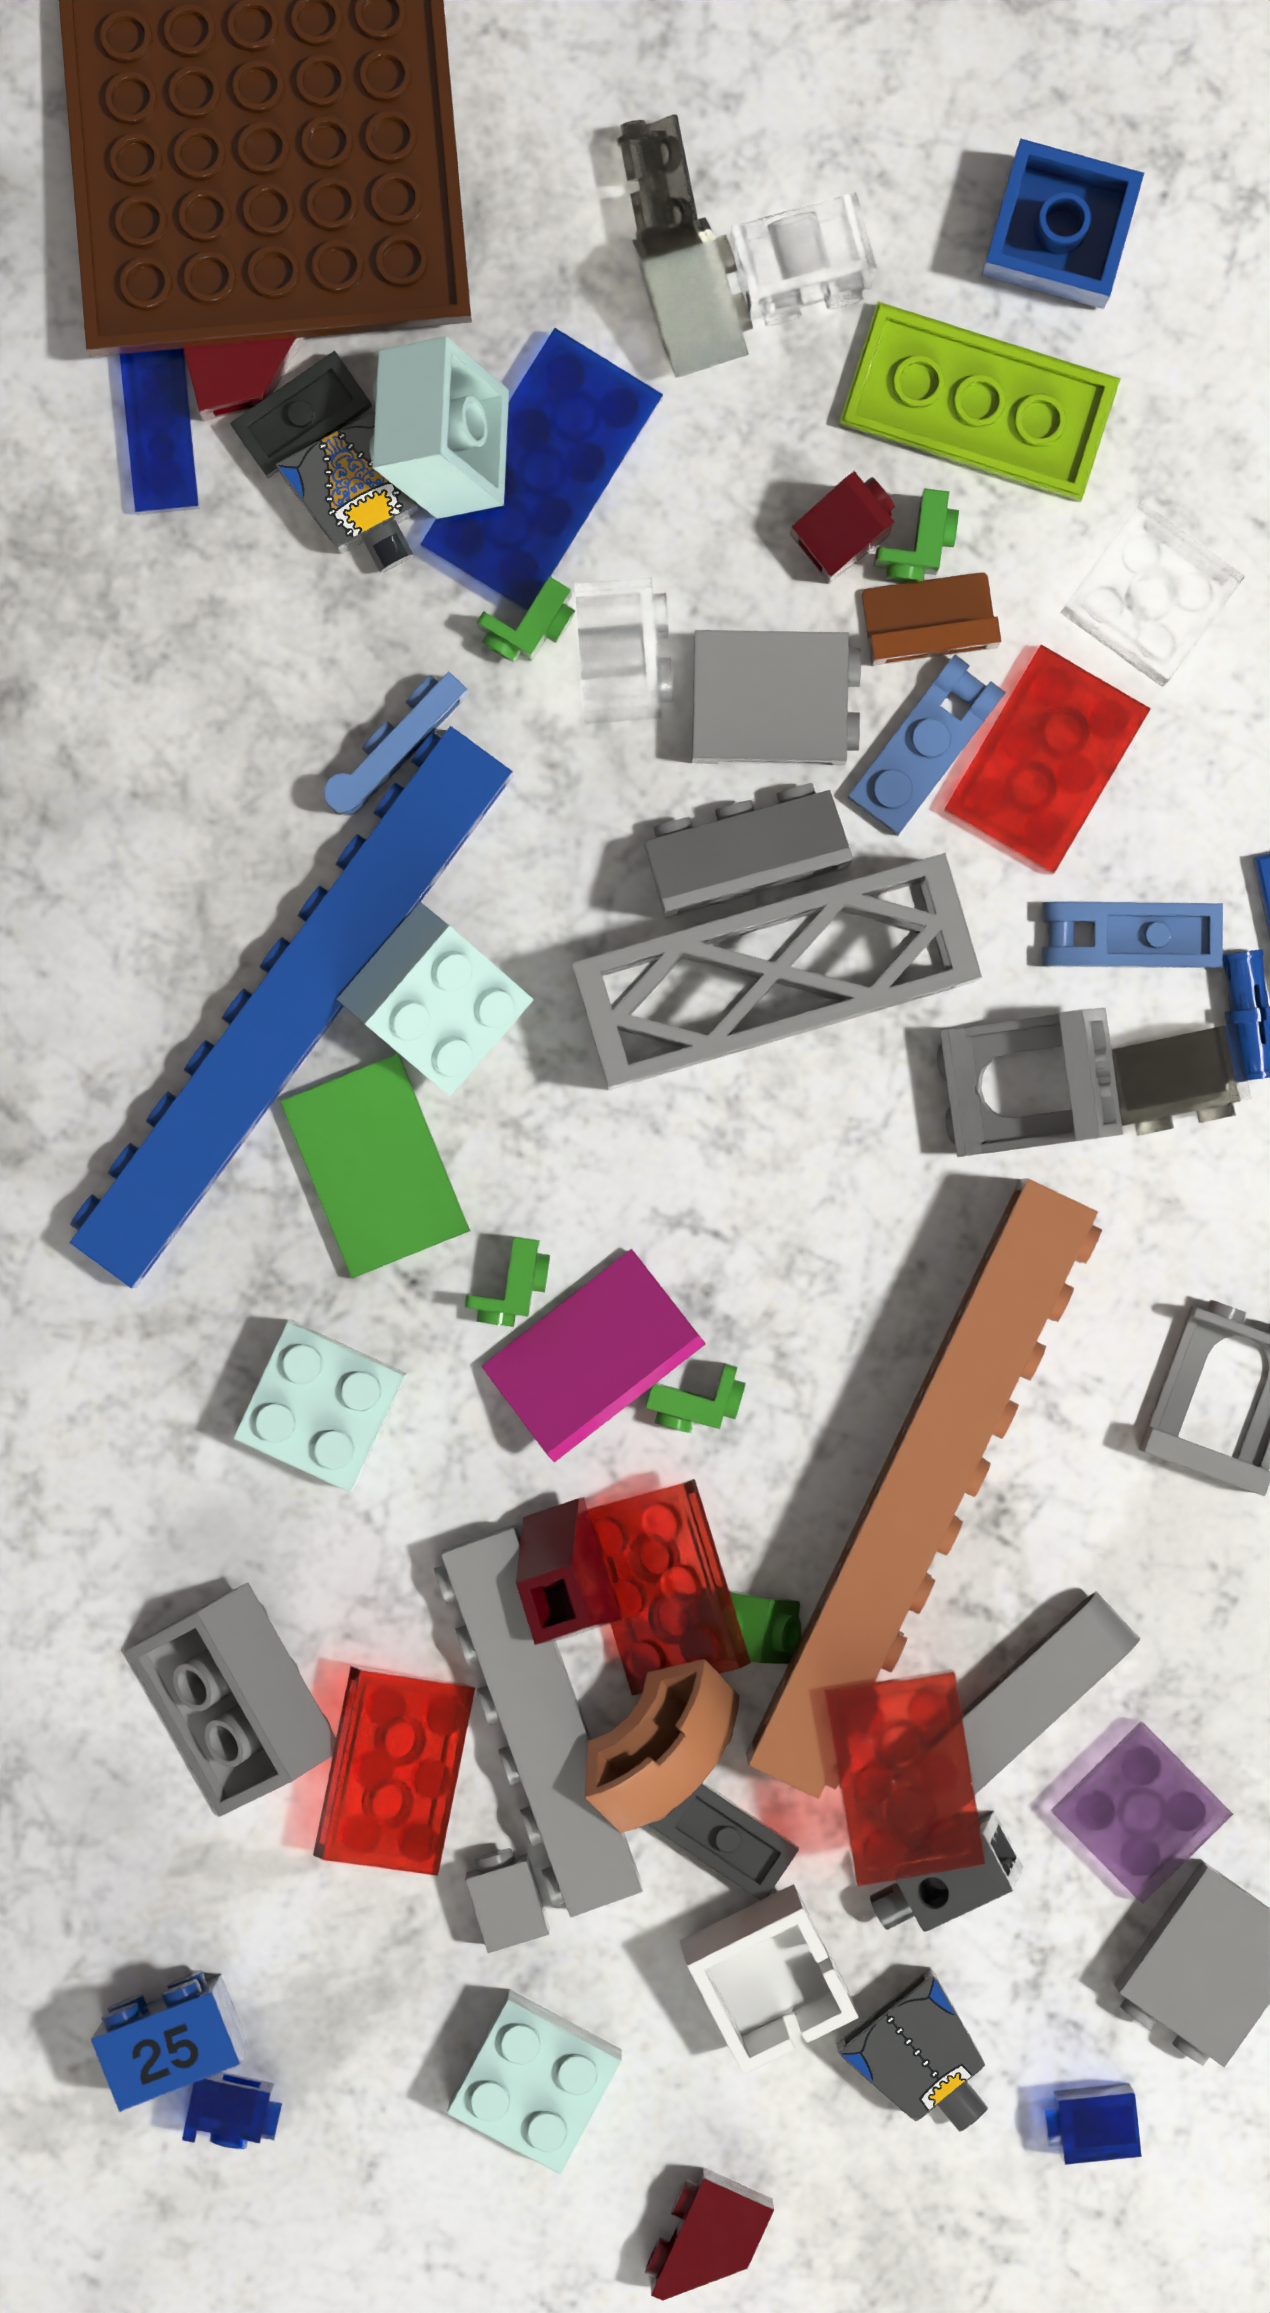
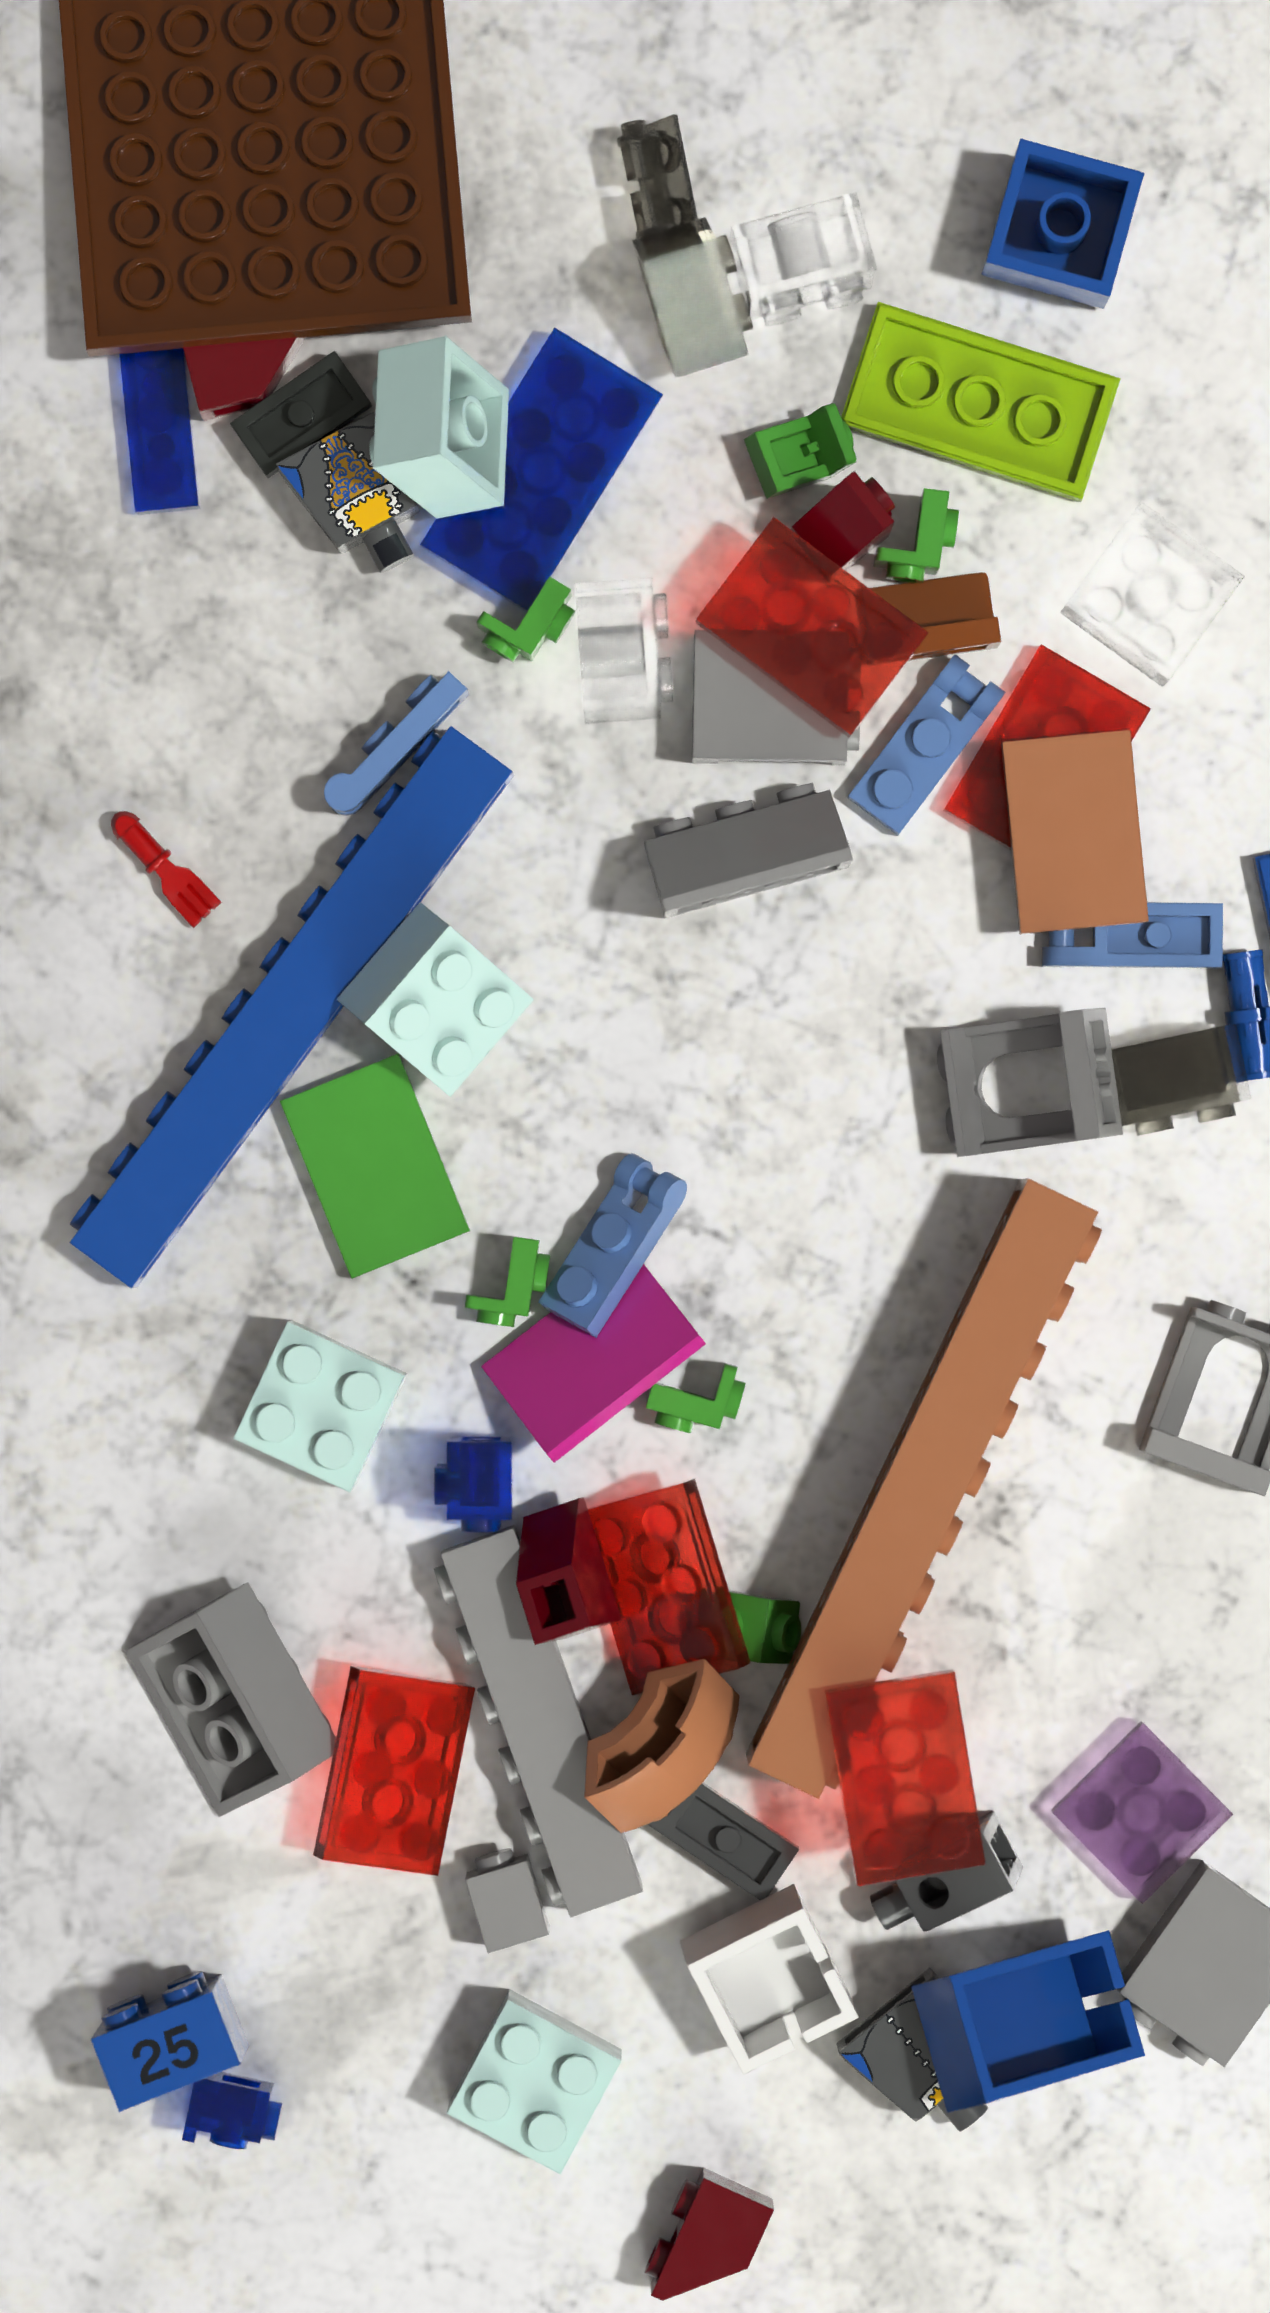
(179, 884): none -> red piece
(477, 1482): none -> clear blue brick
(614, 1245): none -> medium blue plate
(801, 451): none -> bright green bracket
(811, 627): none -> clear red plate
(941, 921): light grey piece -> none
(1026, 2022): none -> blue piece
(1043, 1685): light grey beam -> none
(1074, 832): none -> nougat tile
(1094, 2124): clear blue brick -> none

